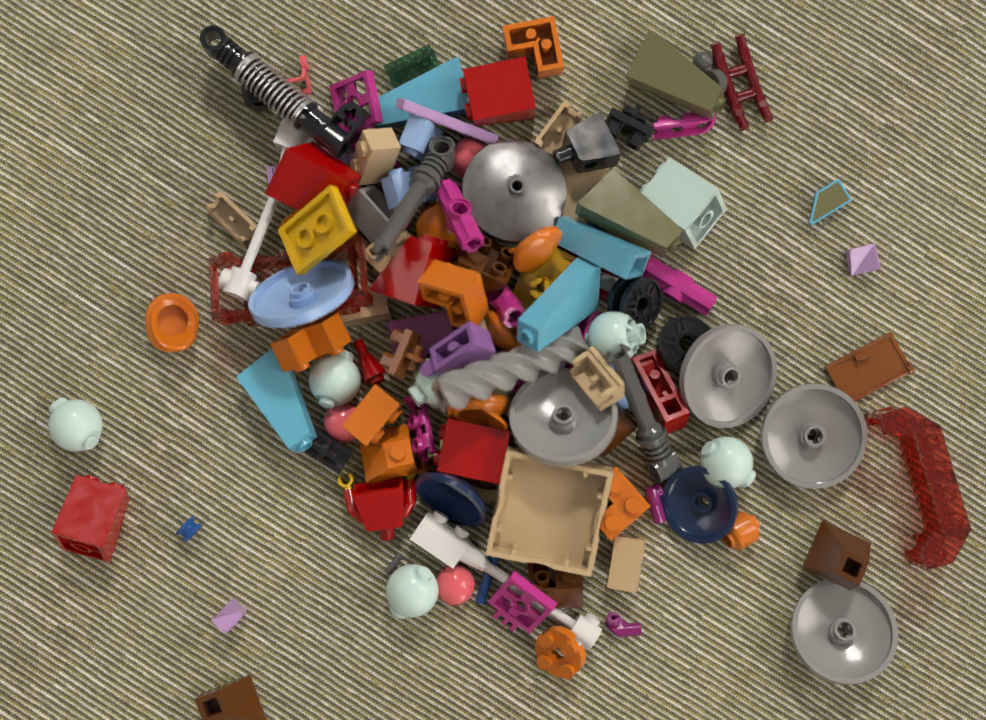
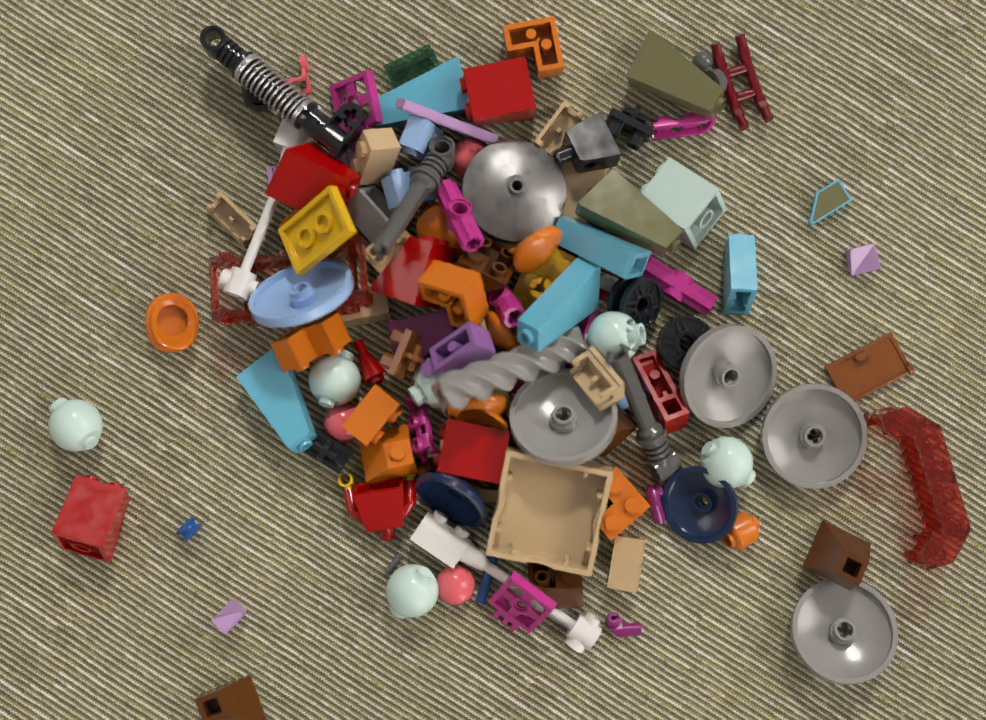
(551, 660): orange plate -> none
(739, 274): none -> medium azure slope

